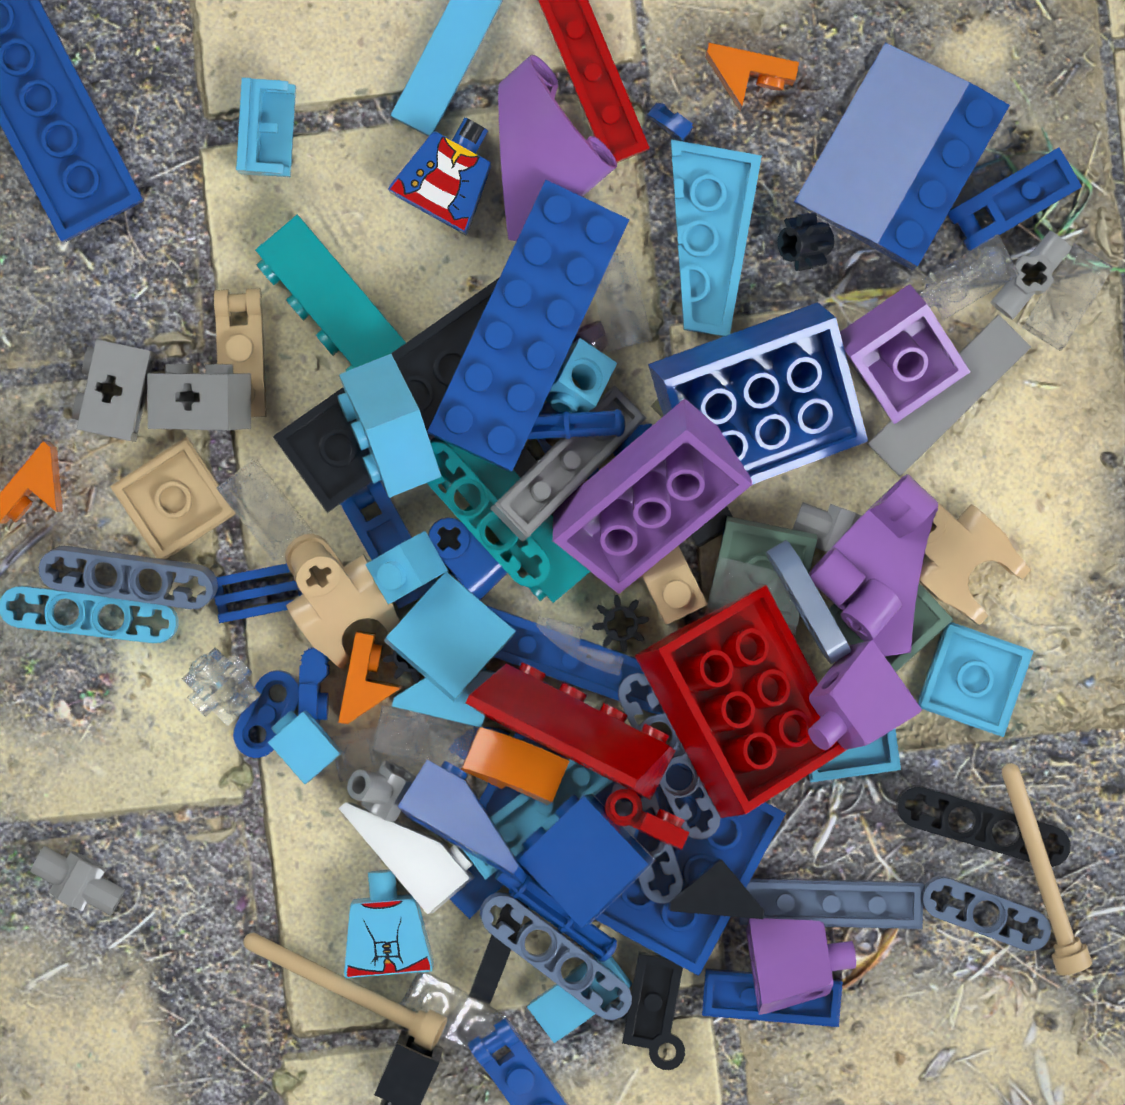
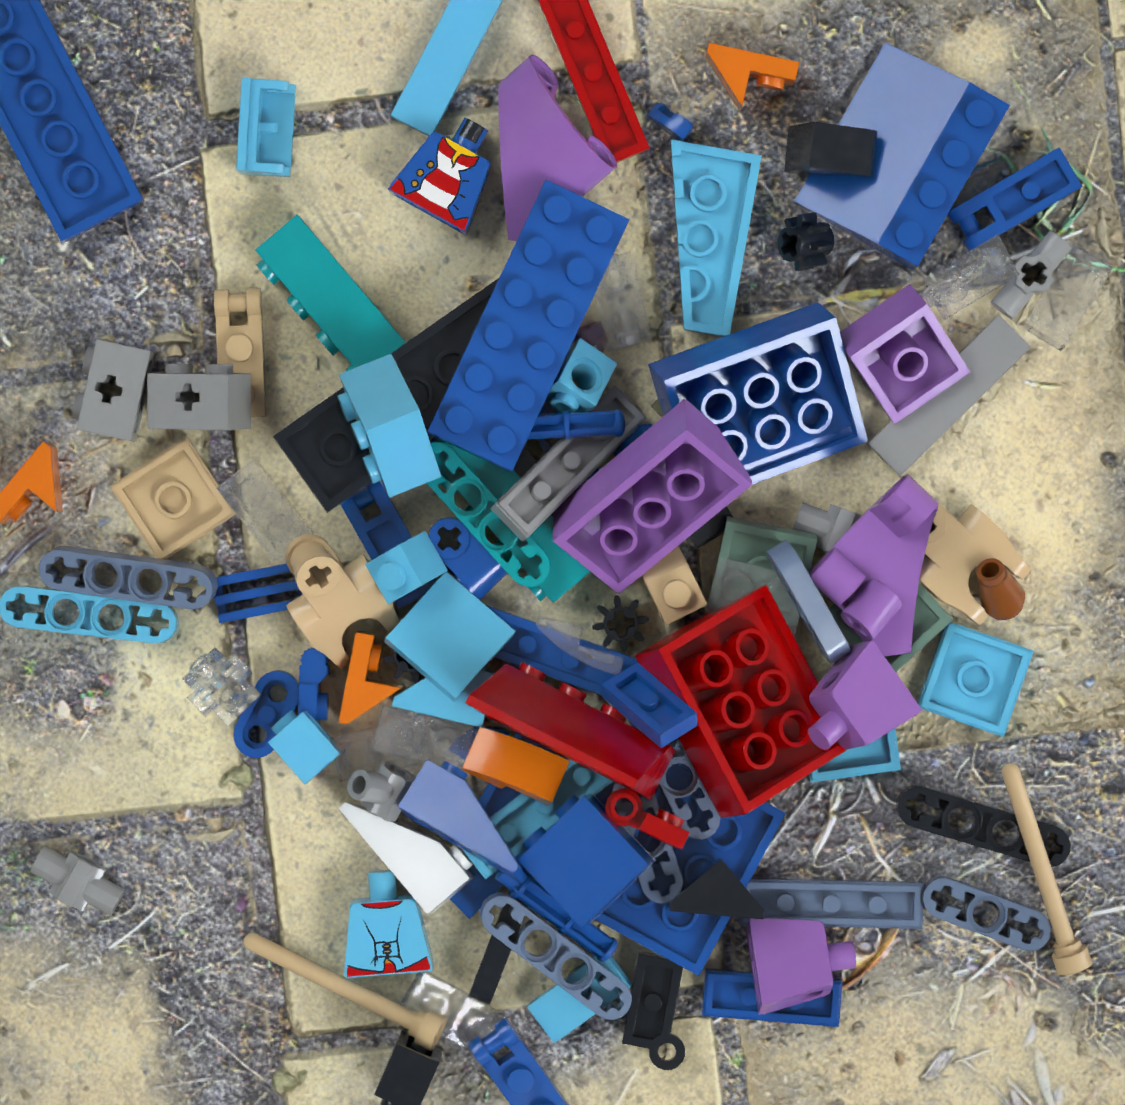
(649, 705): none -> blue plate
(830, 150): none -> black slope
(999, 591): none -> dark orange cone

